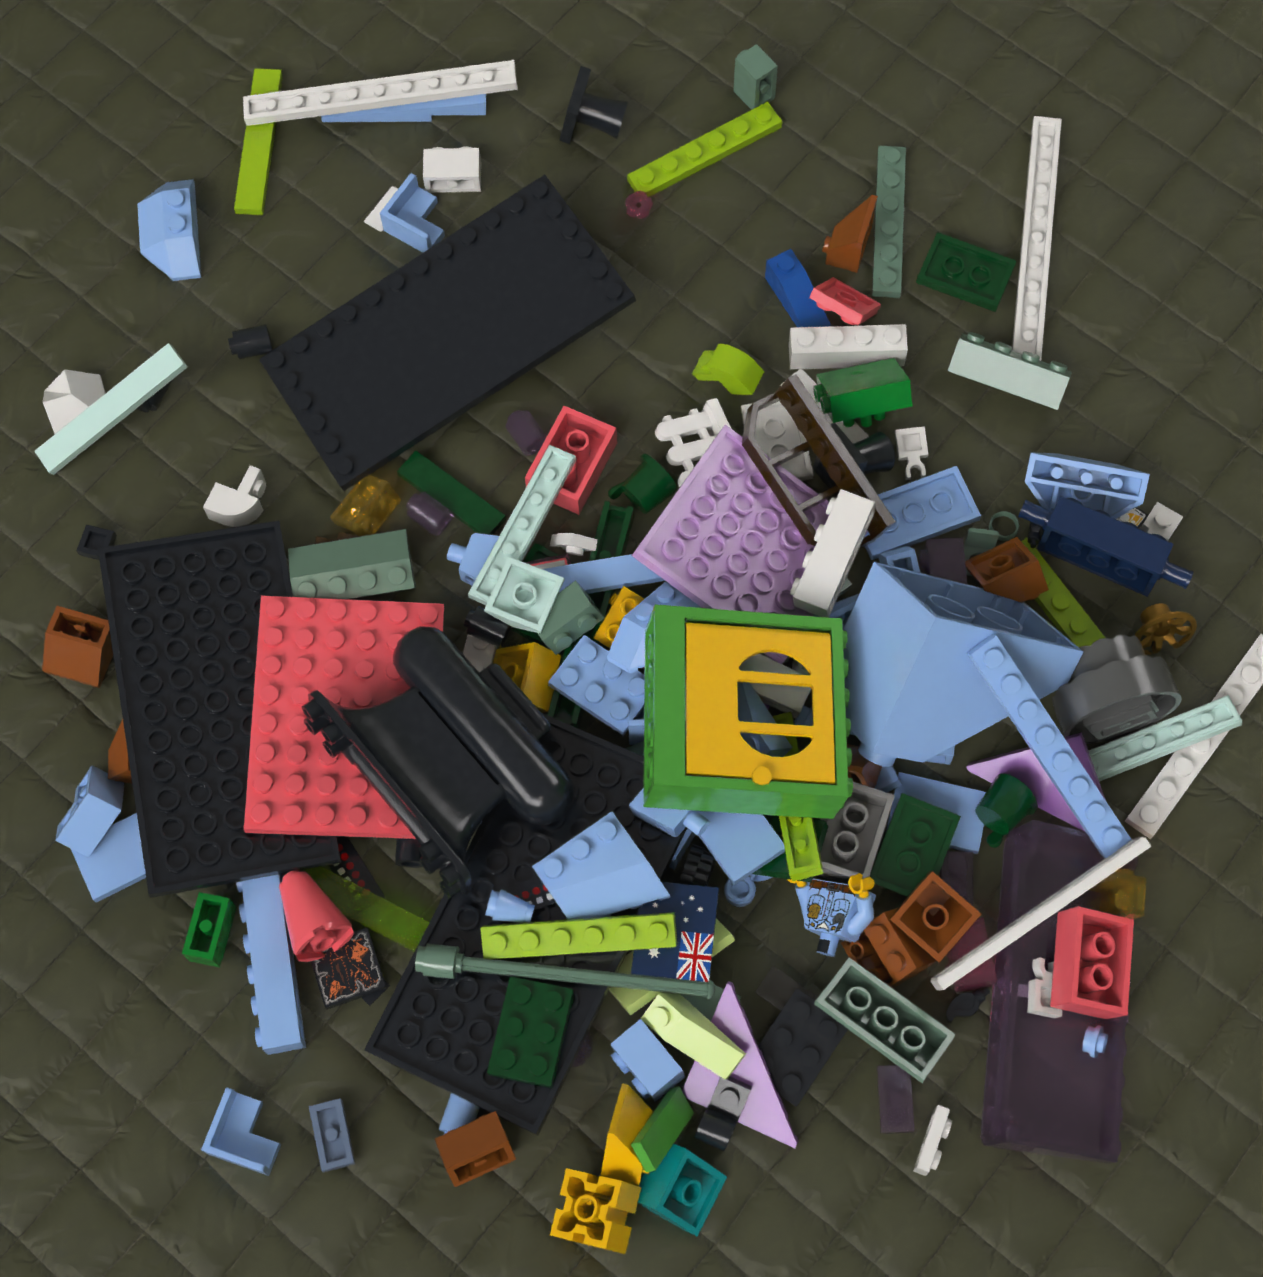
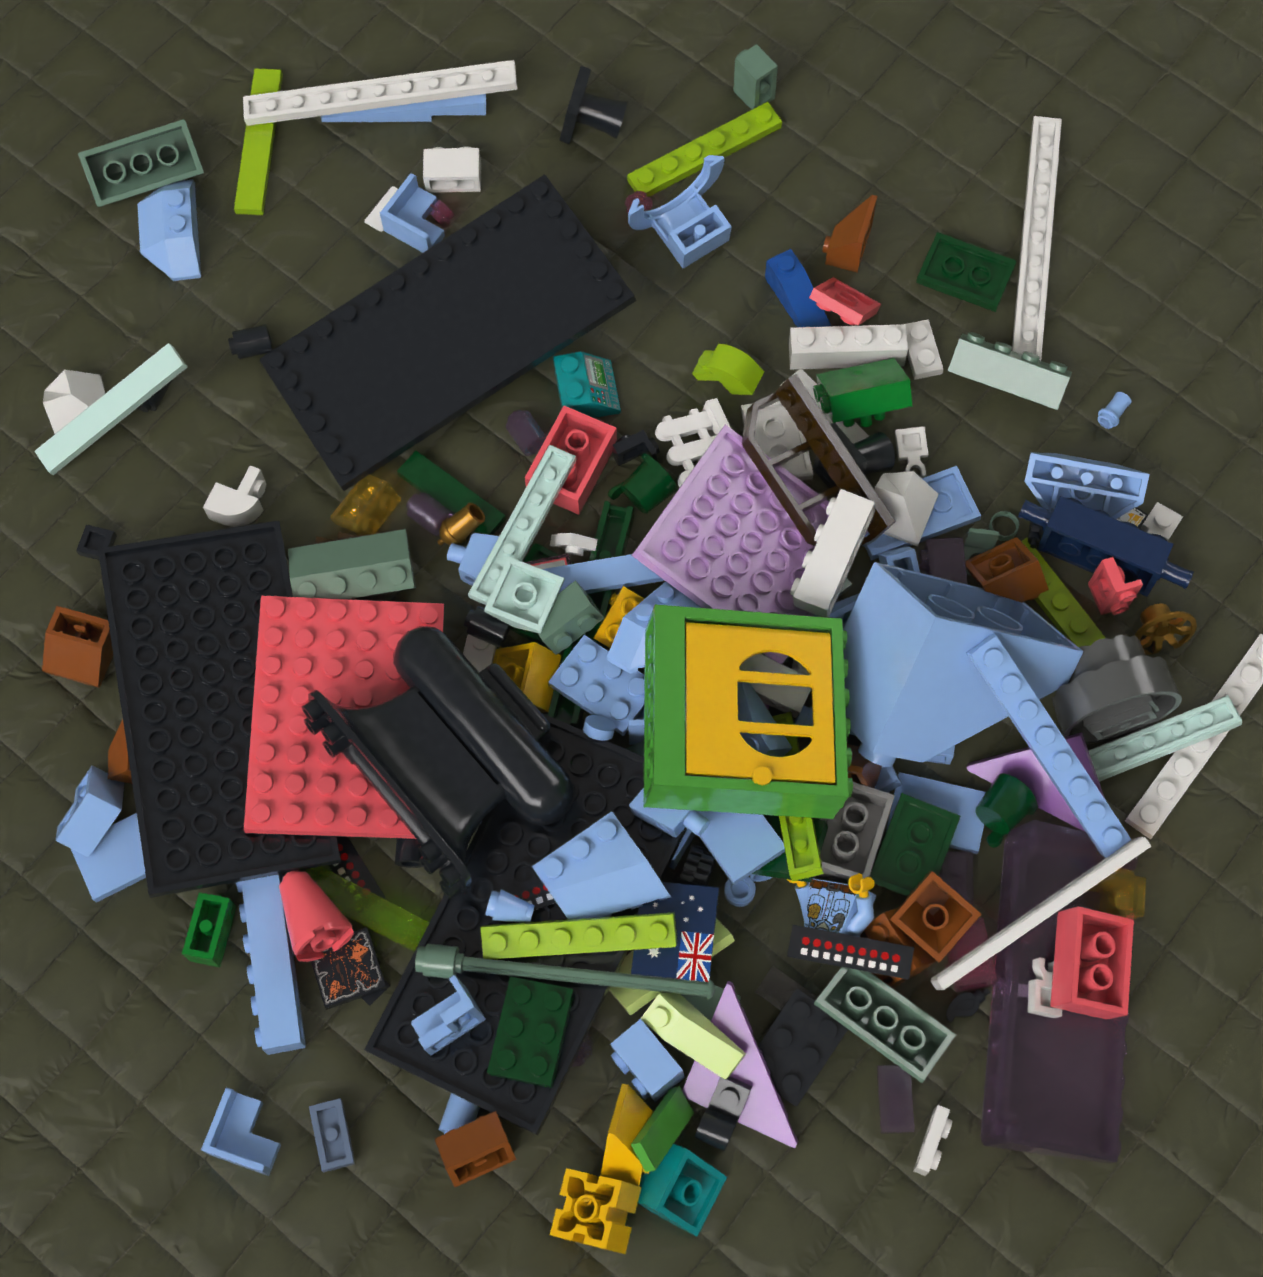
(141, 163): none -> sand green slope
(441, 212): none -> clear pink plate
(448, 1019): none -> light blue panel
(460, 525): none -> pearl gold piece
(586, 384): none -> teal slope
(599, 727): none -> light blue tile
(633, 446): none -> black bracket
(687, 222): none -> light blue piece
(850, 952): none -> black sticker
(889, 222): sand green plate -> none
(909, 503): none -> white slope
(922, 350): none -> white plate
(1095, 1041): light blue plate -> none
(1110, 415): none -> light blue pin
(1110, 590): none -> coral bracket

